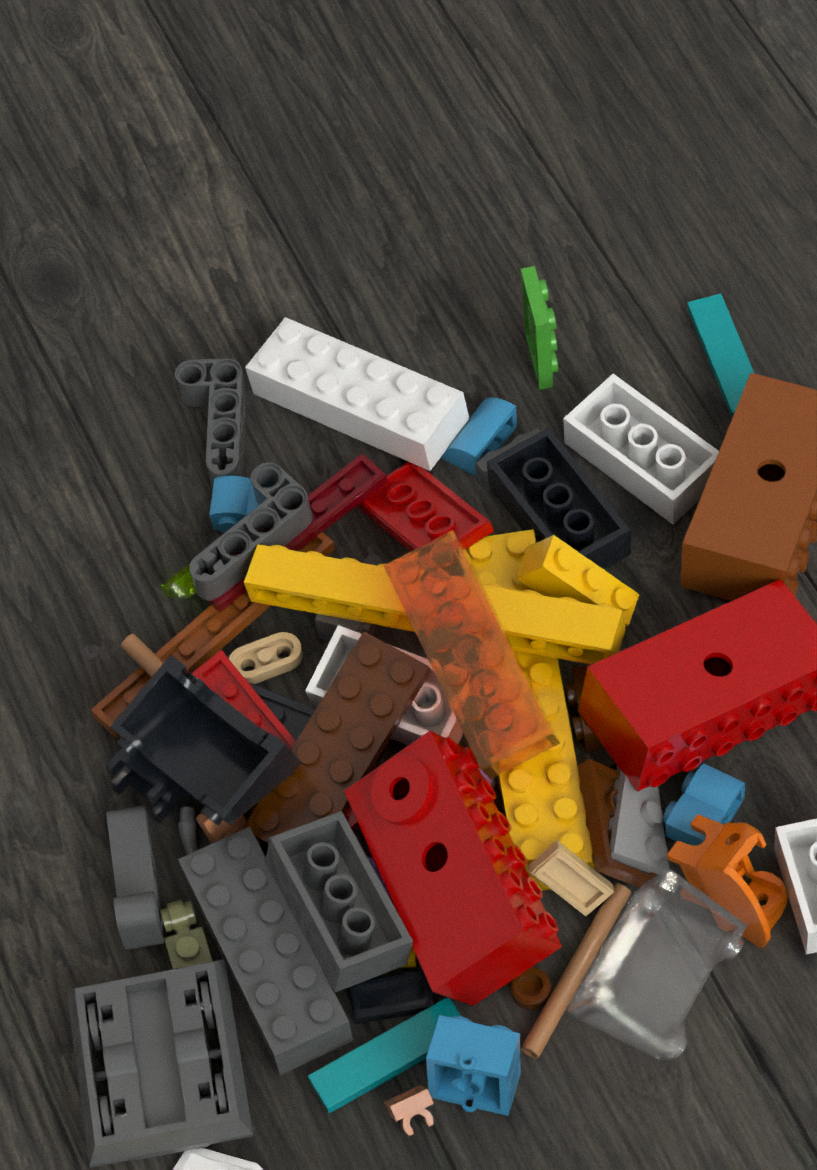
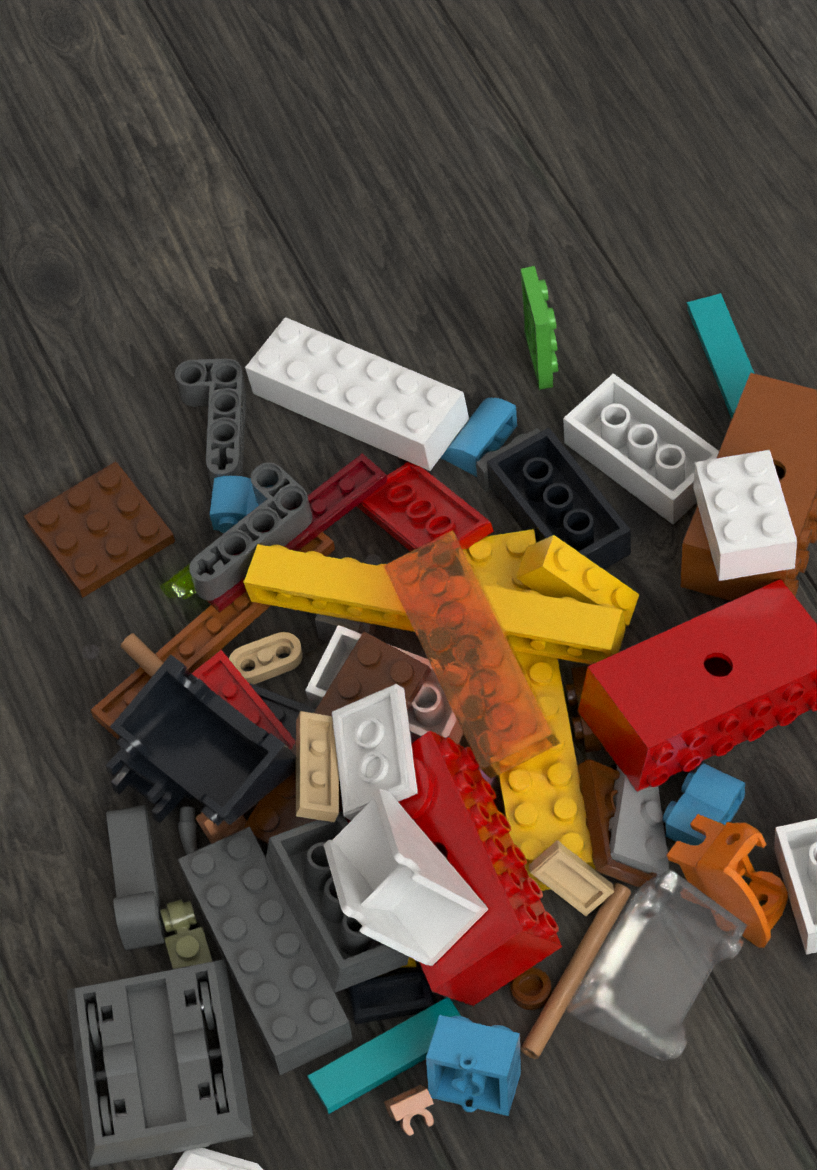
(99, 529): none -> reddish brown plate
(316, 768): none -> tan plate
(374, 749): none -> white tile
(400, 883): none -> white ladder
(744, 515): none -> white brick

